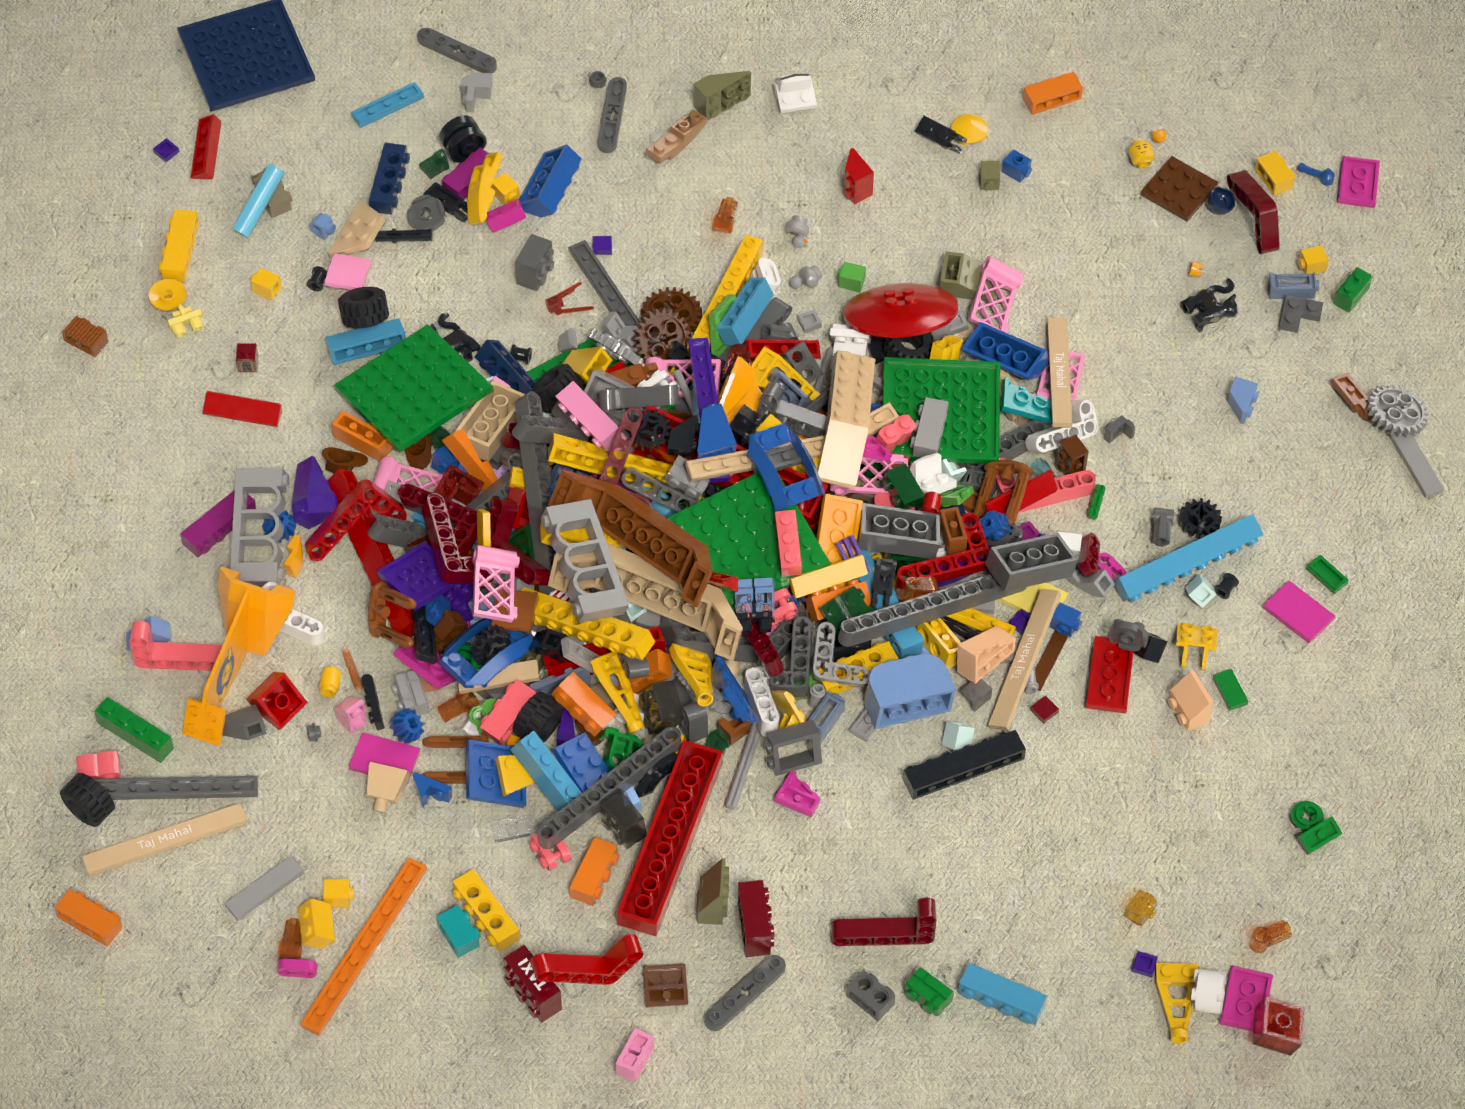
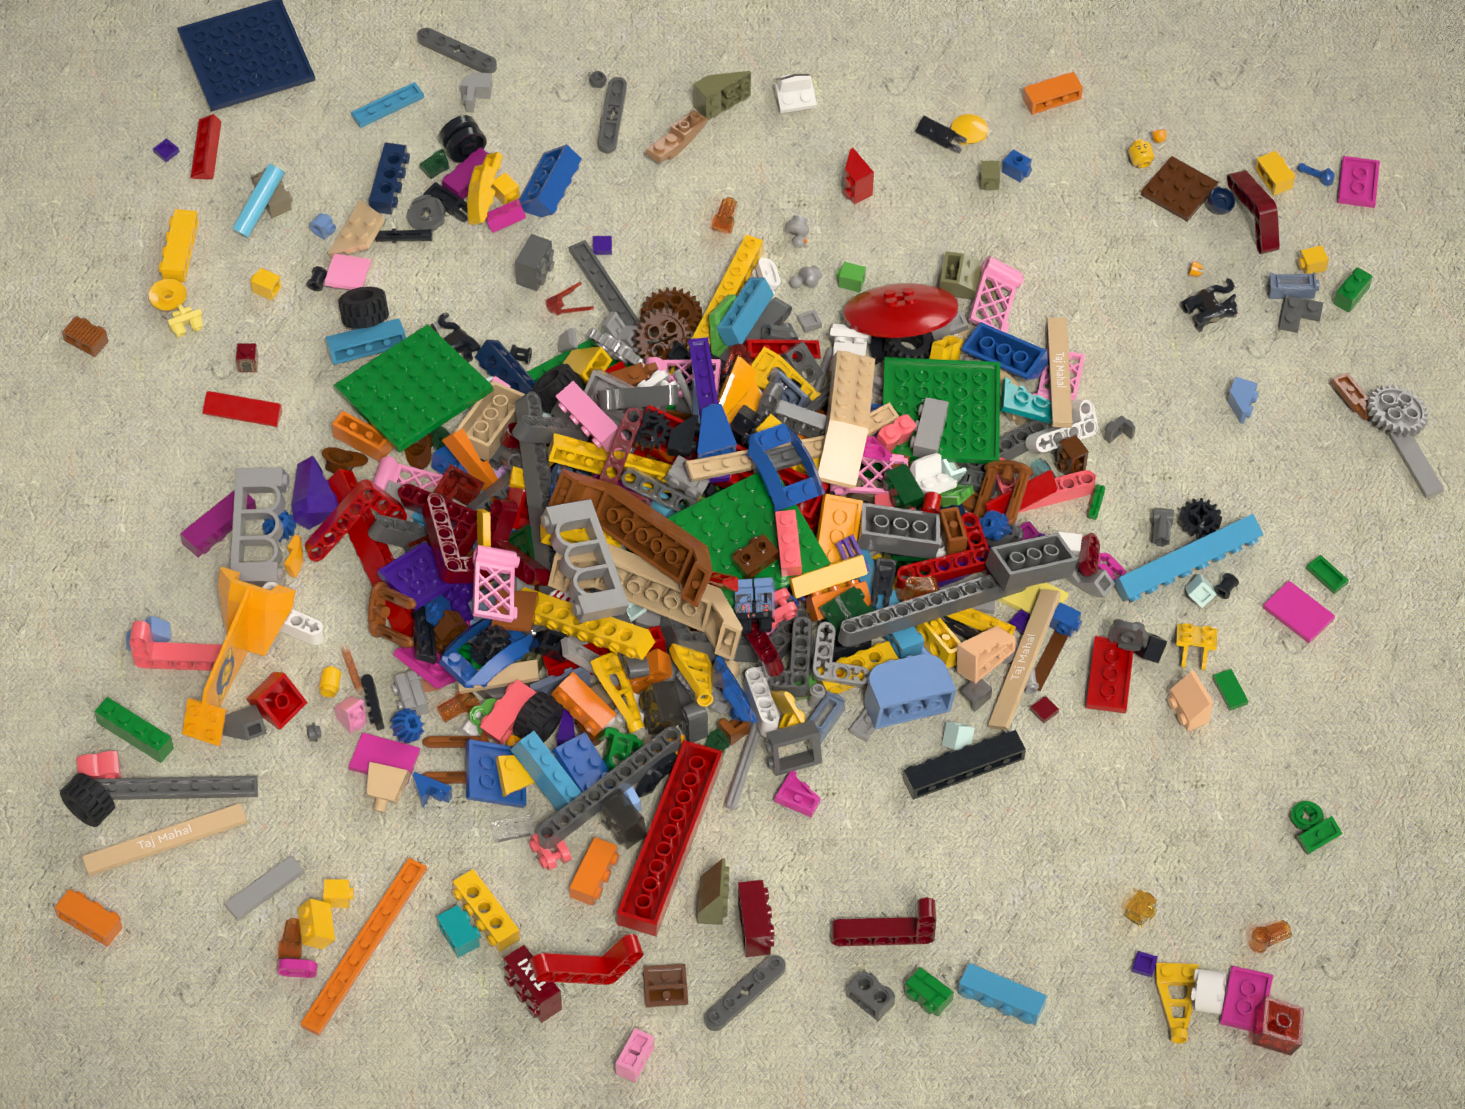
(755, 557): none -> reddish brown brick

